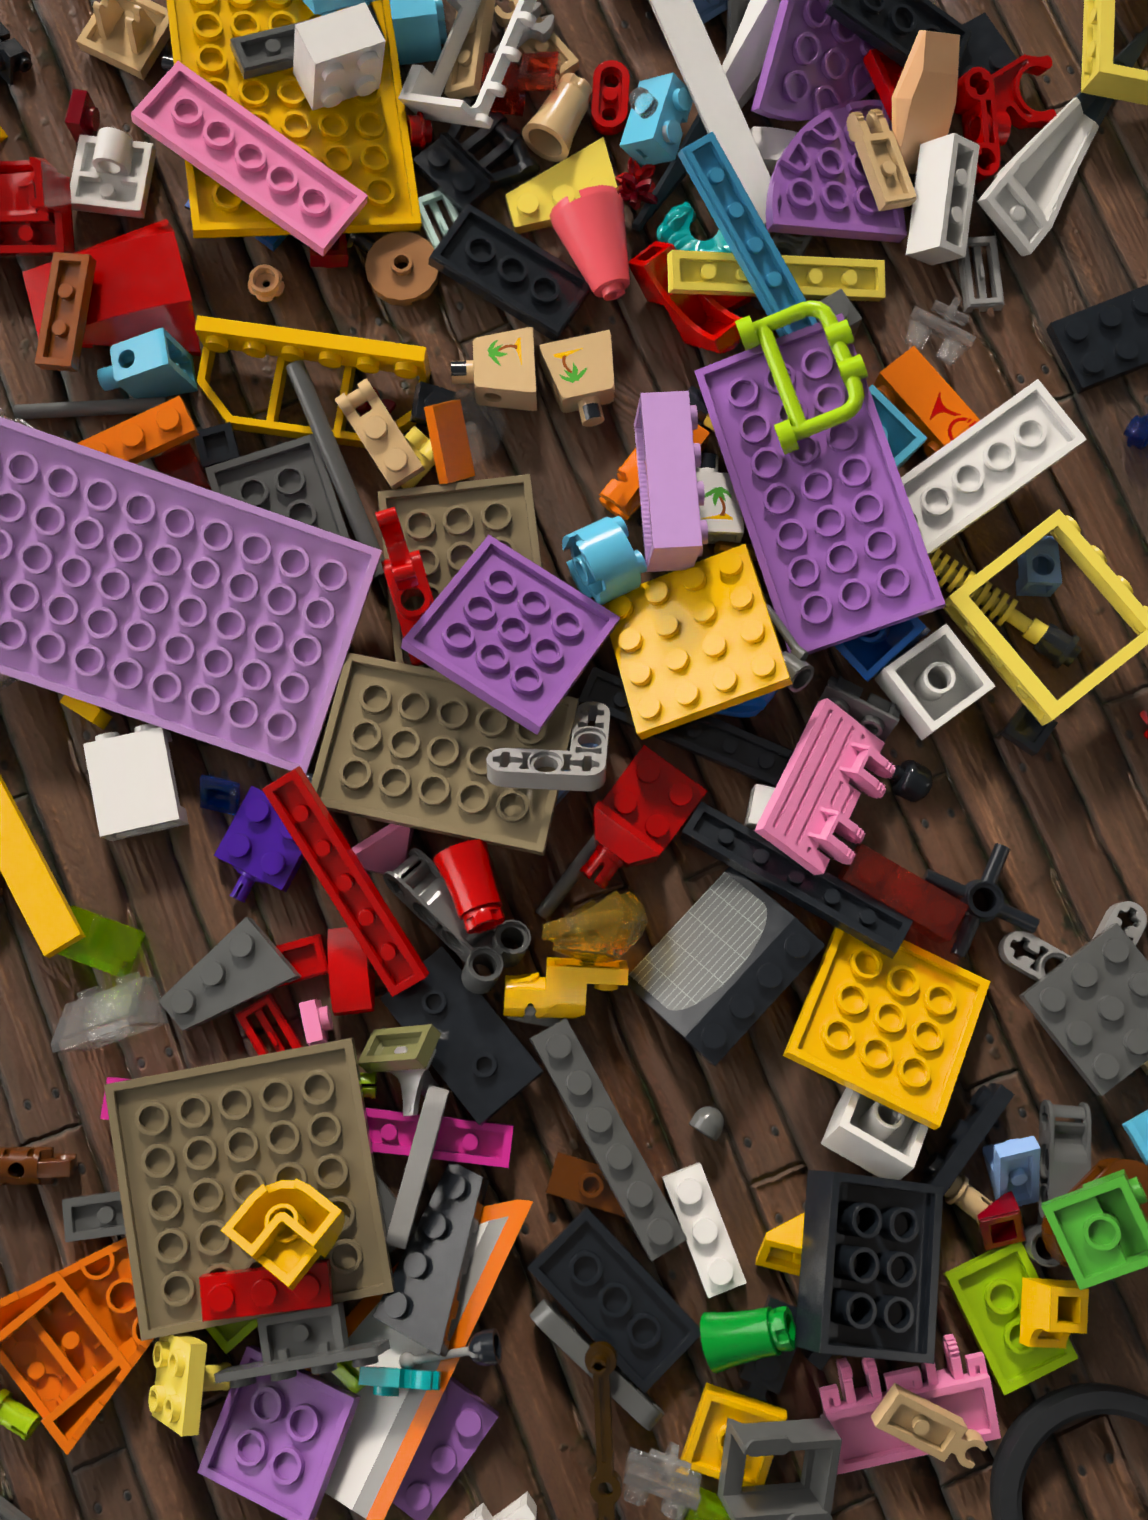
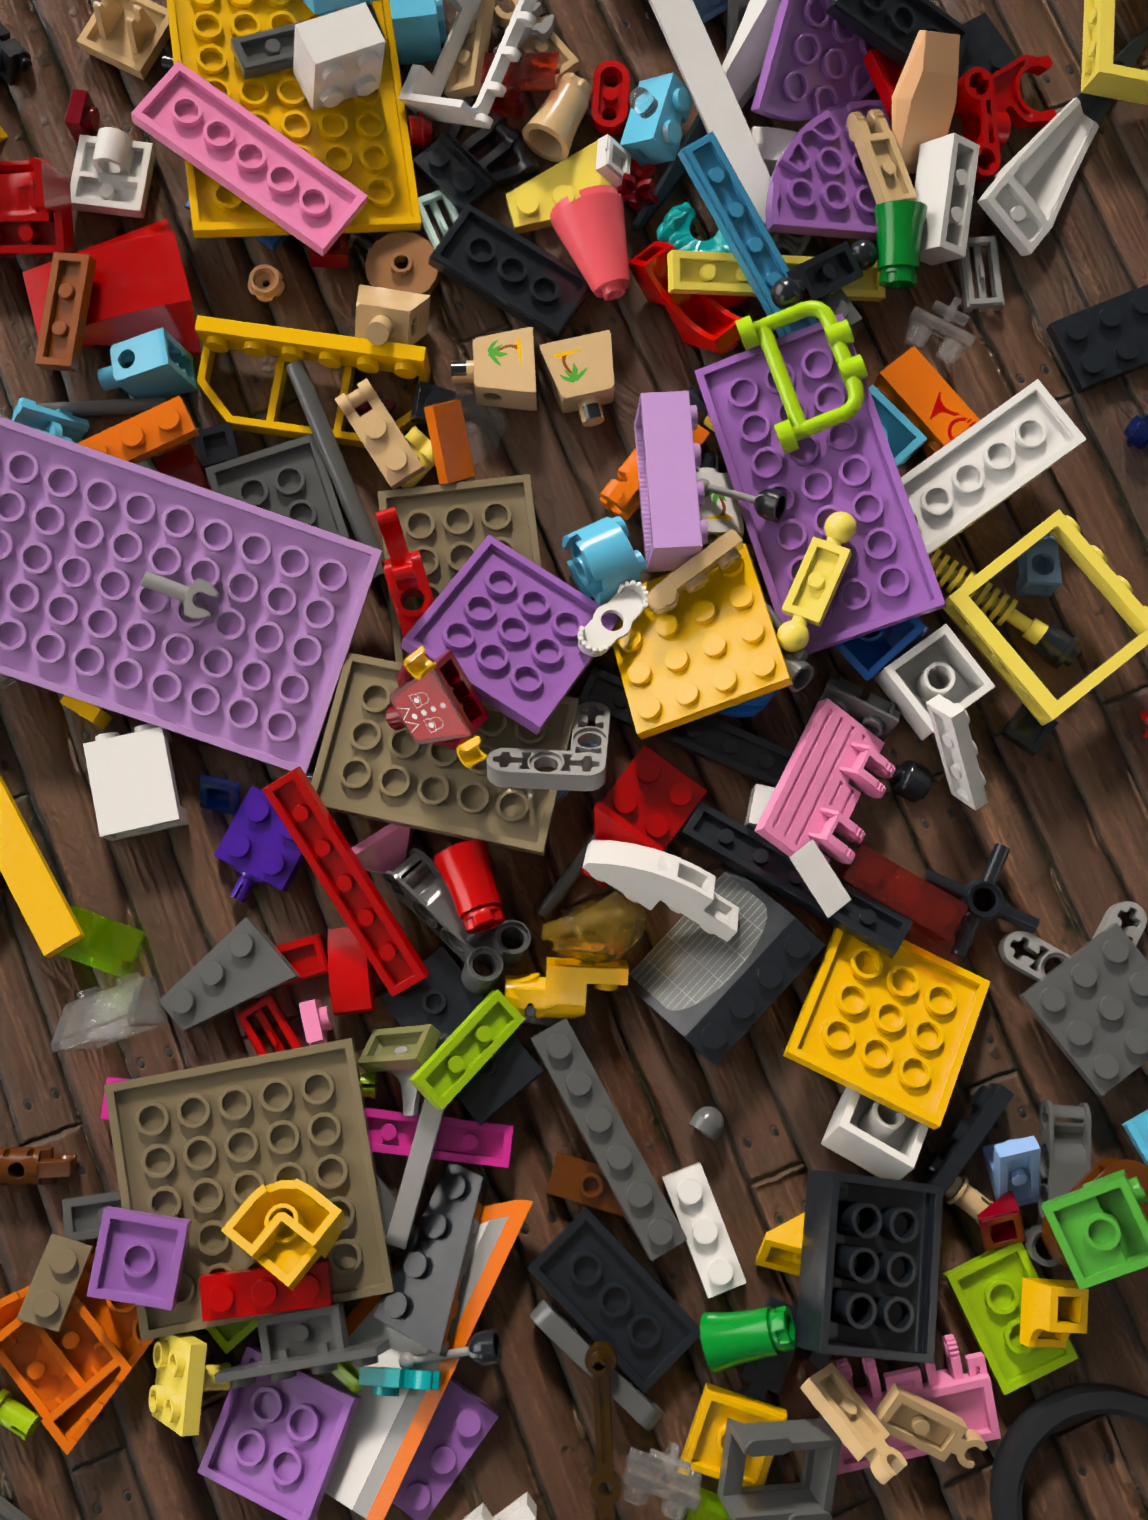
(54, 422): none -> medium azure hips
(55, 1282): none -> dark tan plate
(139, 1258): none -> medium lavender plate
(181, 592): none -> light grey bar
(389, 315): none -> tan torso
(438, 705): none -> torso
(467, 1050): none -> lime plate
(612, 160): none -> white tile
(627, 604): none -> white piece
(654, 875): none -> white slope
(693, 573): none -> tan hinge
(769, 503): none -> black hinge
(816, 581): none -> light yellow plate
(820, 878): none -> white sticker
(824, 273): none -> black plate
(853, 1422): none -> tan plate
(899, 242): none -> green plant
(957, 751): none -> white plate

